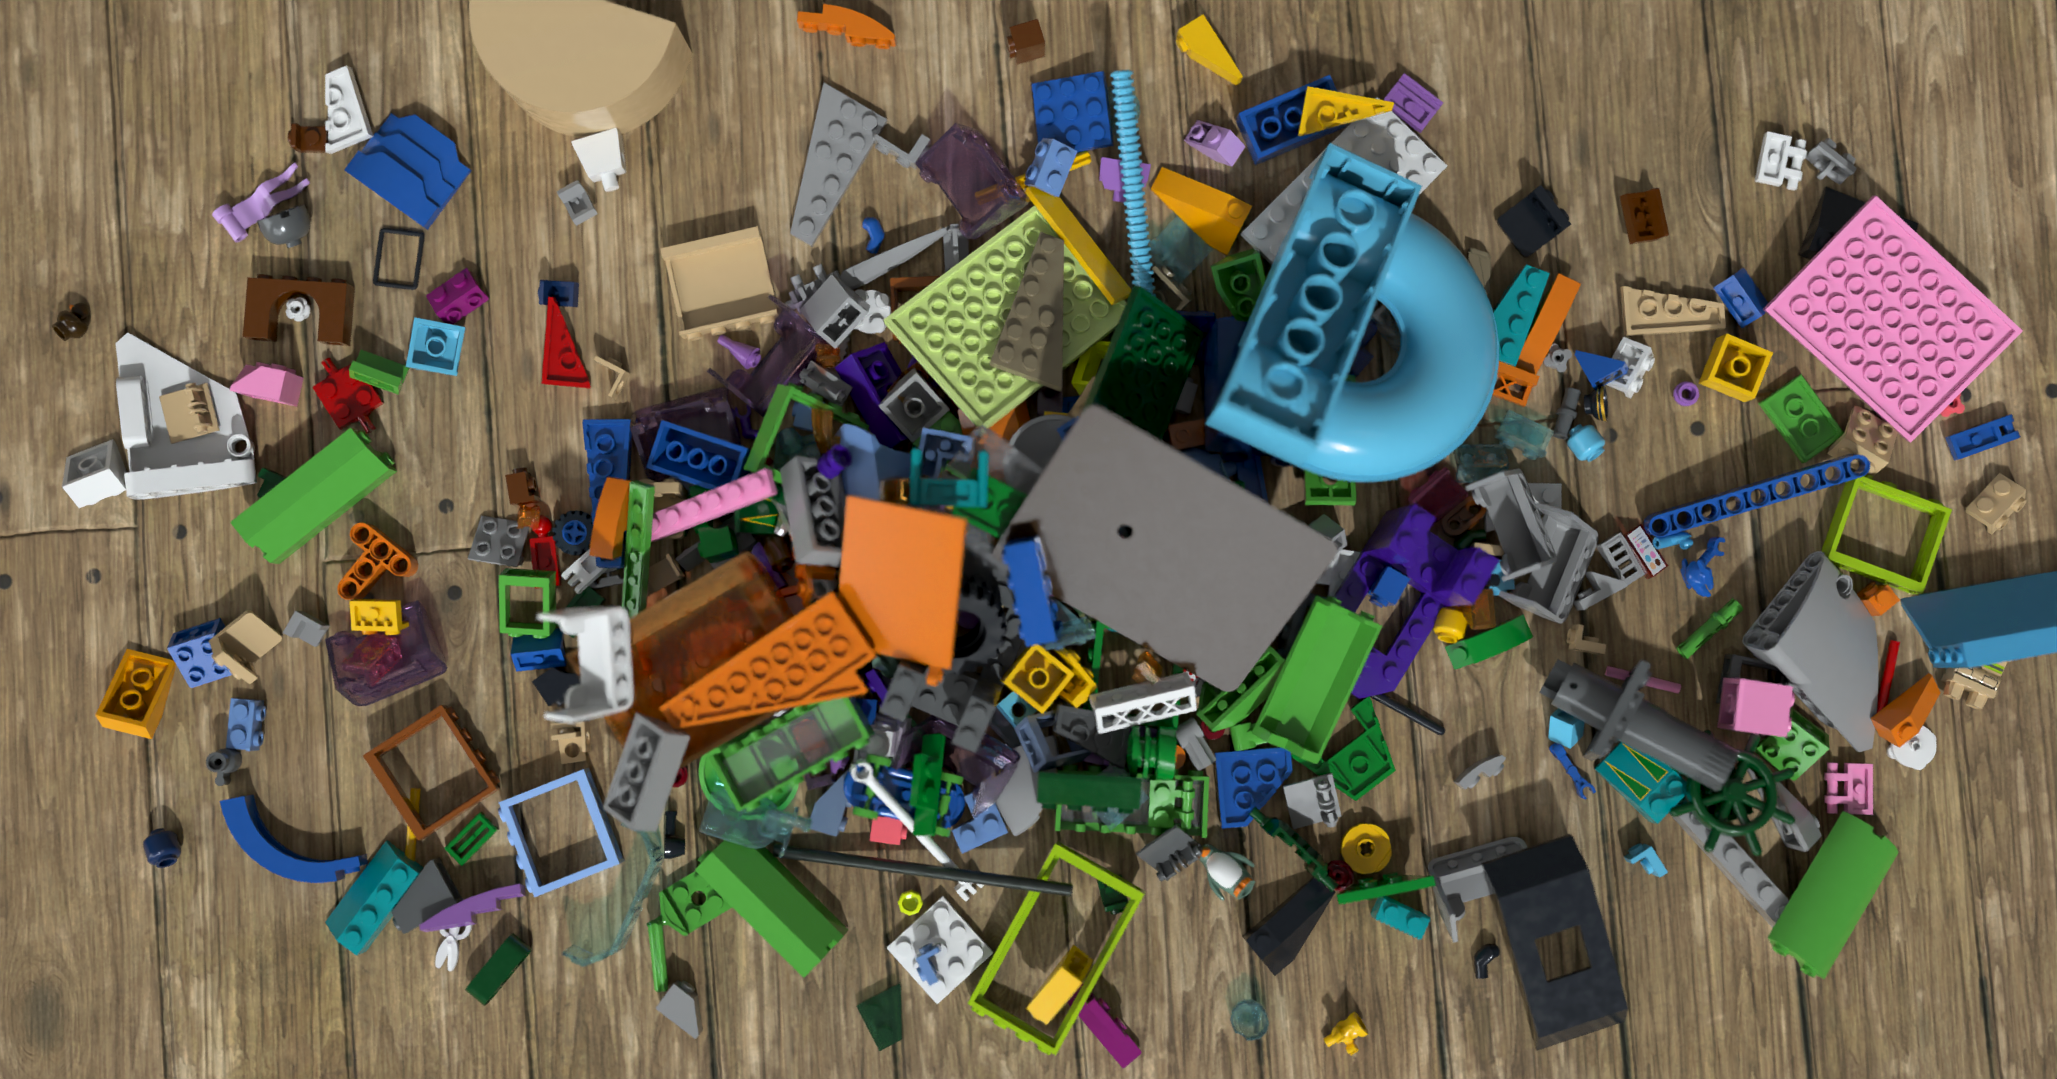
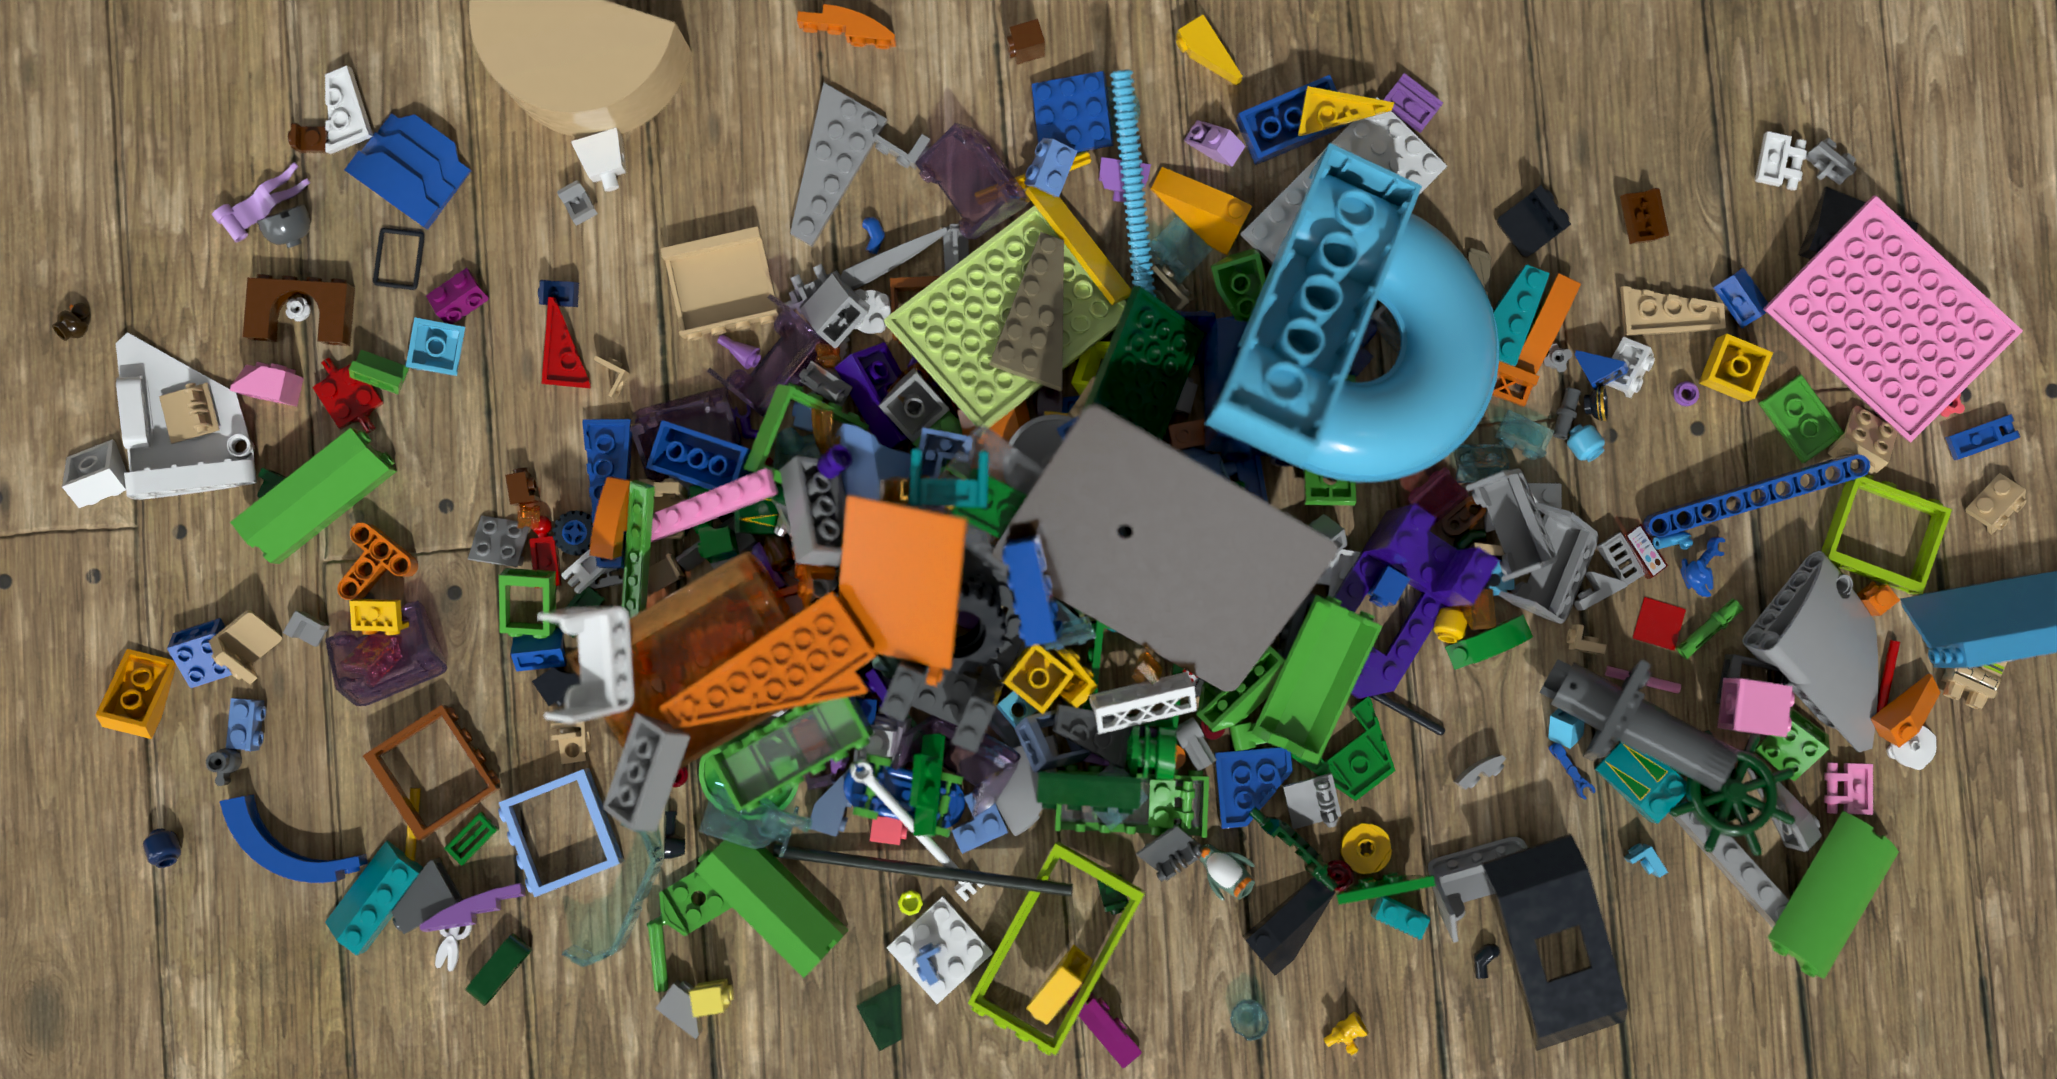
(711, 997): none -> light yellow brick
(1659, 623): none -> red sticker

